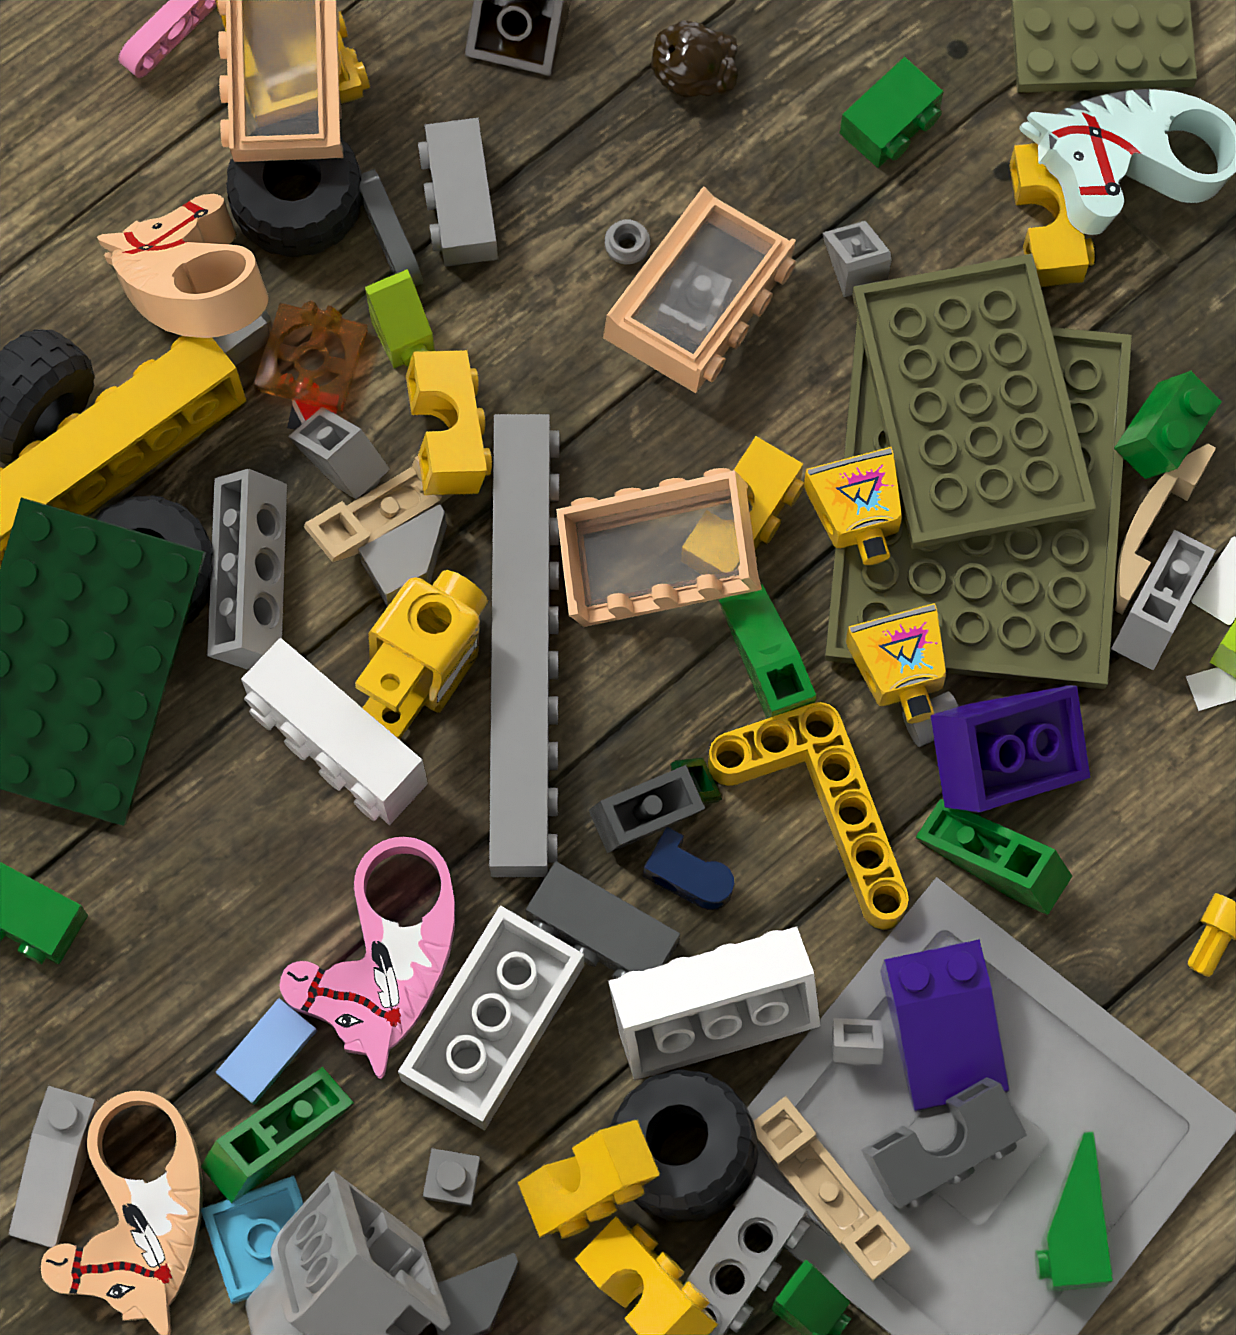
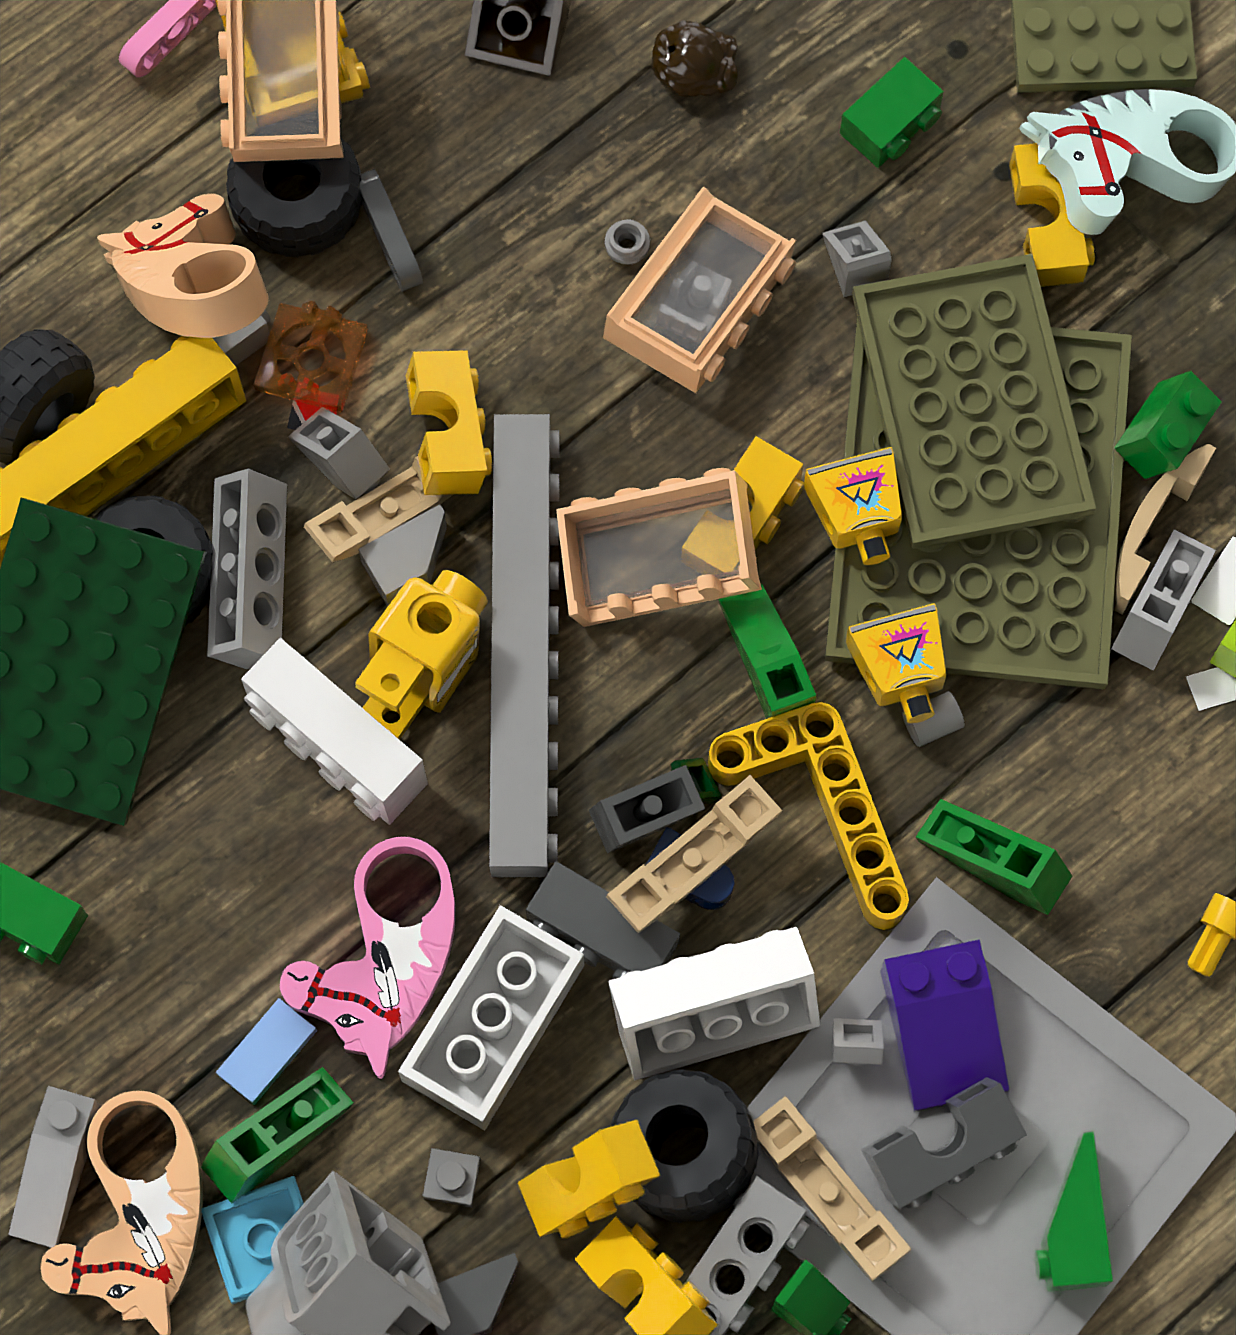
(399, 318): lime slope -> none
(458, 192): light grey brick -> none
(694, 855): none -> tan slope
(1010, 748): dark purple slope -> none

